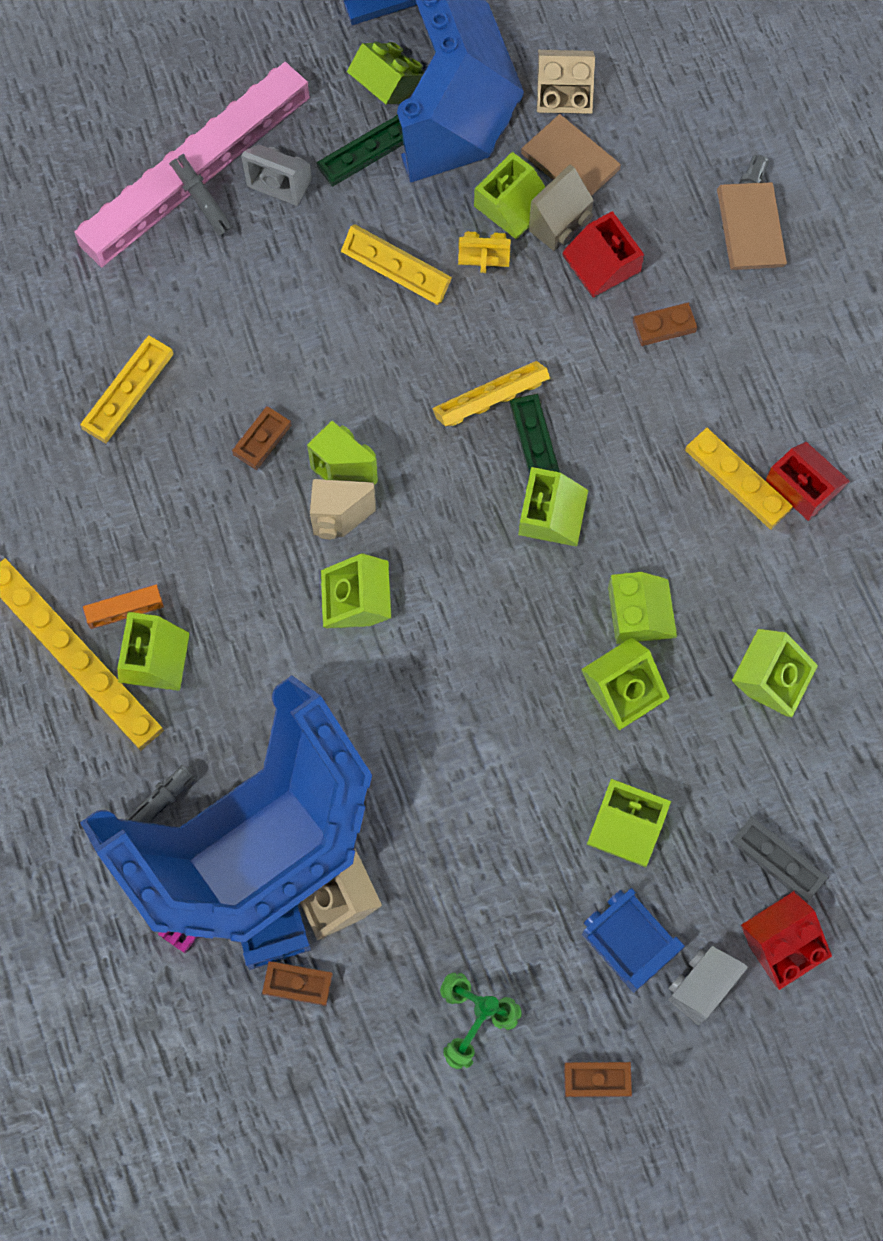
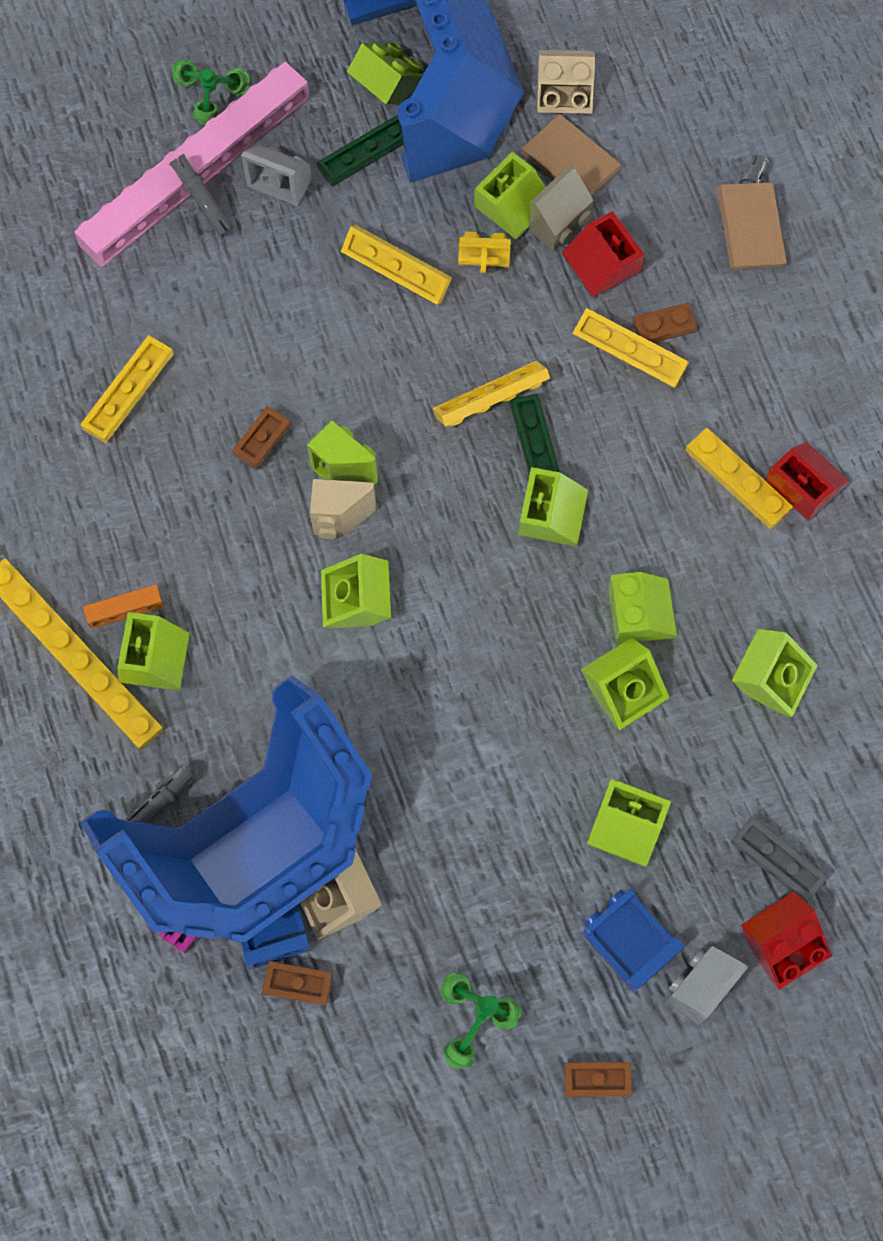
(186, 74): none -> bright green plant
(630, 348): none -> yellow plate

